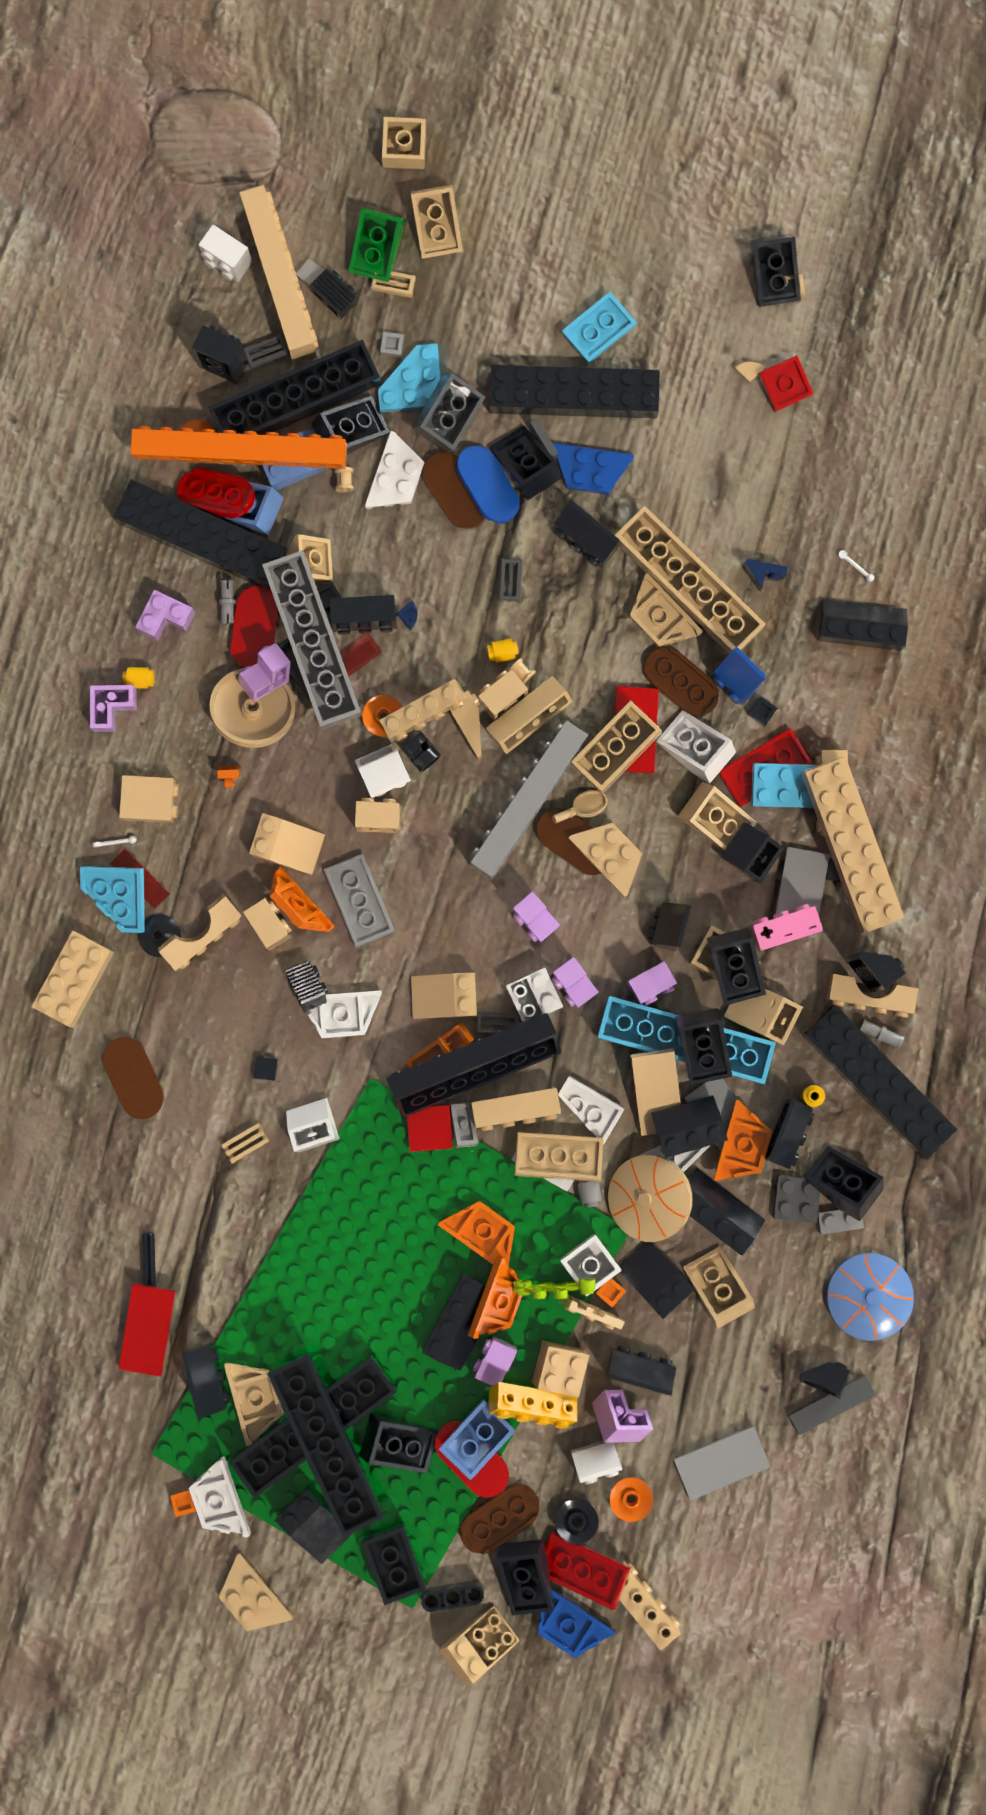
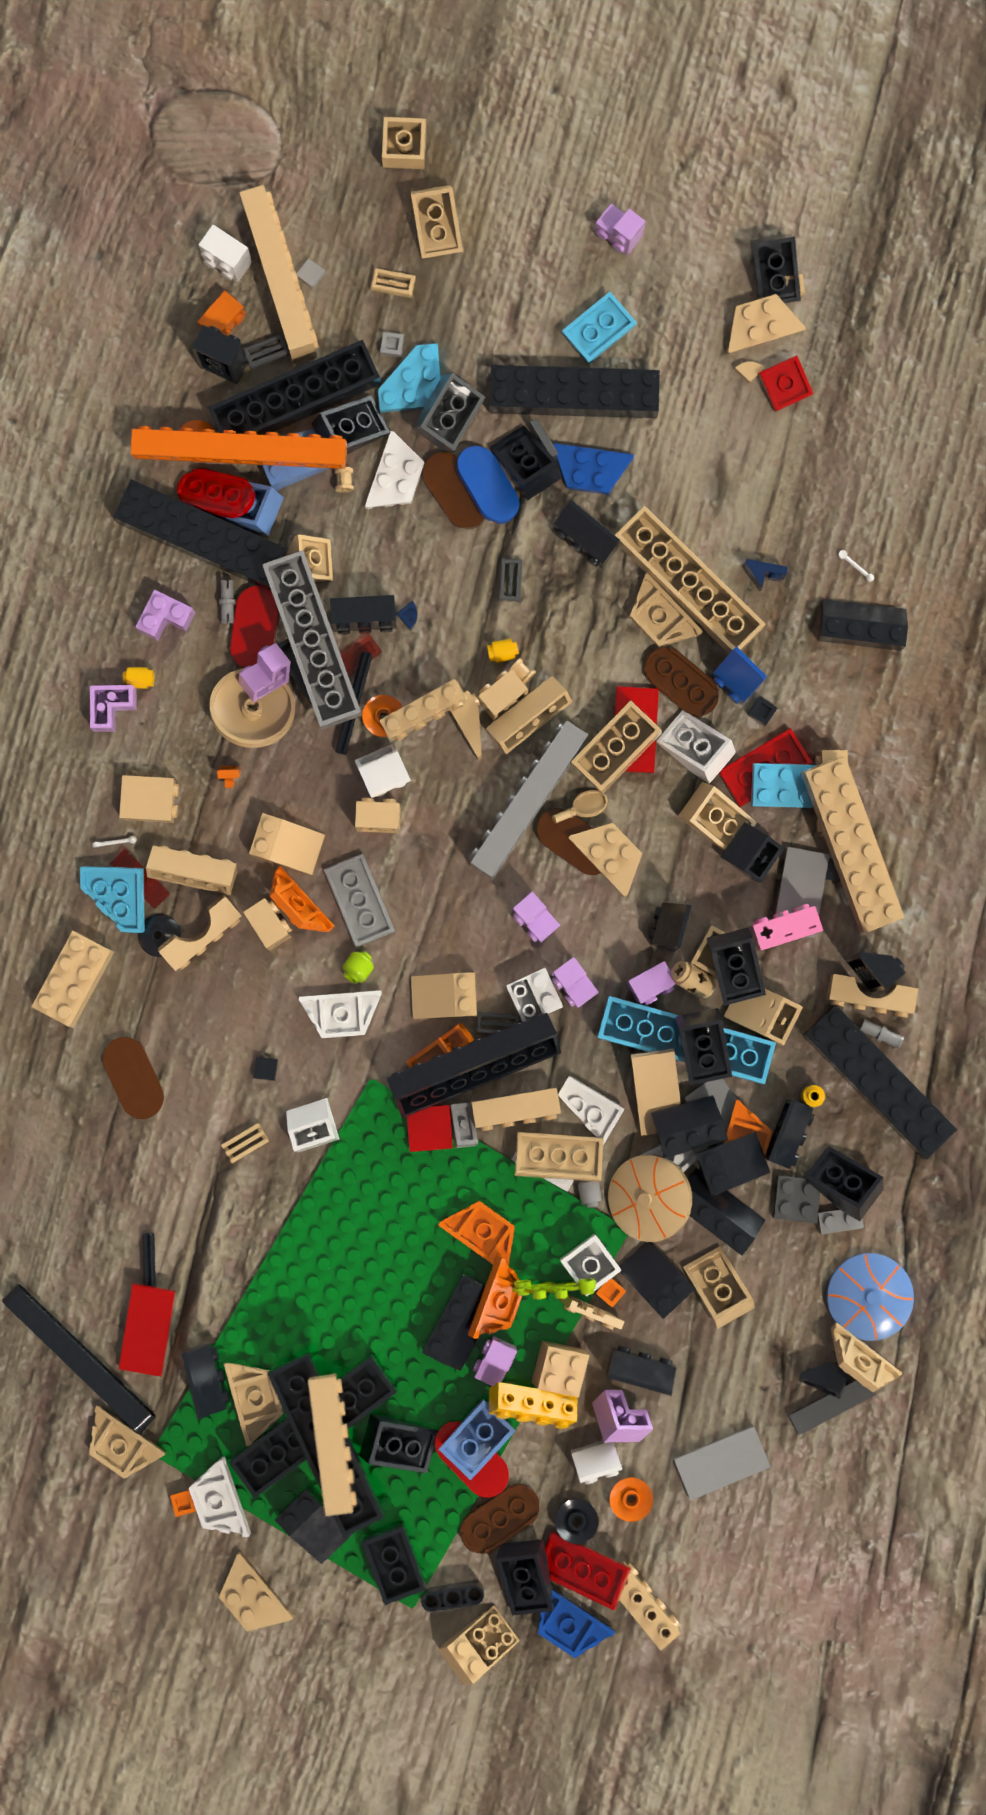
(79, 1358): none -> black beam
(120, 1445): none -> tan wing
(191, 869): none -> tan brick
(223, 314): none -> orange brick
(306, 986): black brick -> none
(327, 592): black tile -> none
(330, 1443): none -> tan brick
(334, 293): black brick -> none
(358, 687): none -> black axle
(358, 967): none -> lime head
(376, 244): green slope -> none
(421, 752): black wheel -> none
(620, 229): none -> lavender brick
(693, 979): none -> tan piece
(732, 1163): none -> black slope
(762, 322): none -> tan wing
(862, 1361): none -> tan wing

